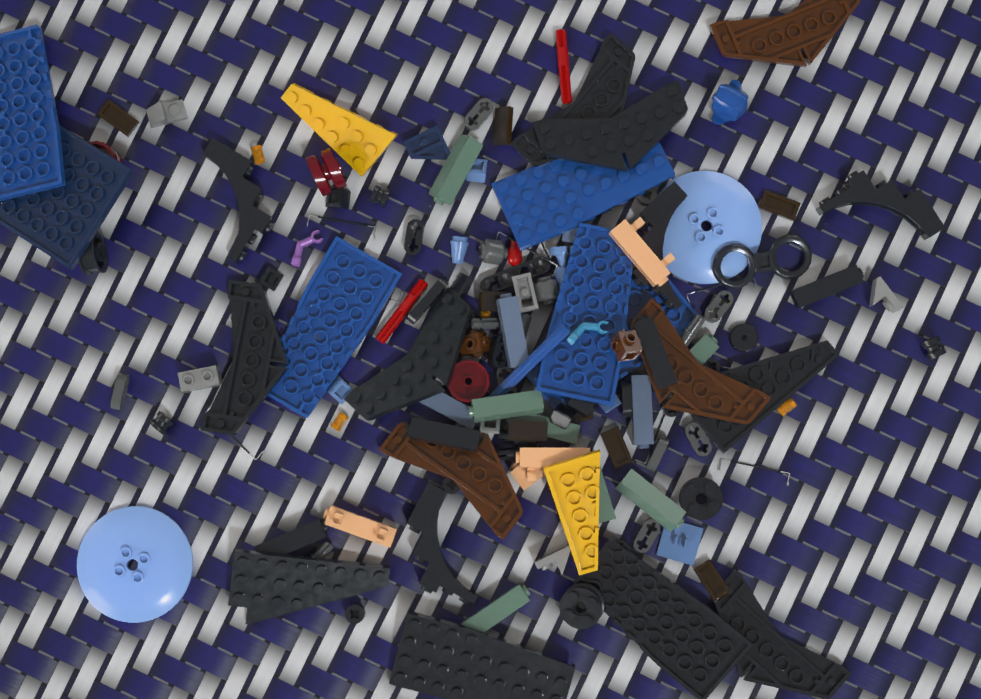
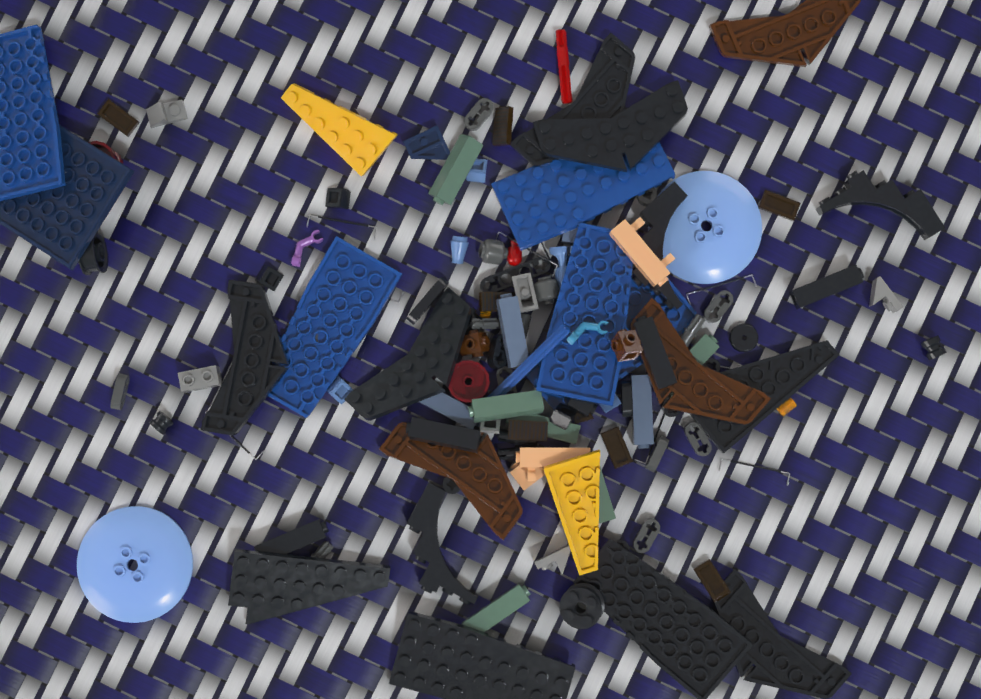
(248, 195): black arch -> none
(260, 160): light orange piece -> none
(326, 171): dark red wheel -> none
(338, 419): light orange piece -> none
(357, 614): black wheel -> none
(360, 525): light nougat brick -> none
(380, 196): black wheel -> none
(401, 311): red axle -> none
(409, 236): black beam -> none
(461, 283): black slope -> none
(651, 500): sand green brick -> none
(680, 543): medium blue piece -> none
(713, 495): black wheel -> none
(729, 103): blue piece -> none
(762, 261): black bar -> none

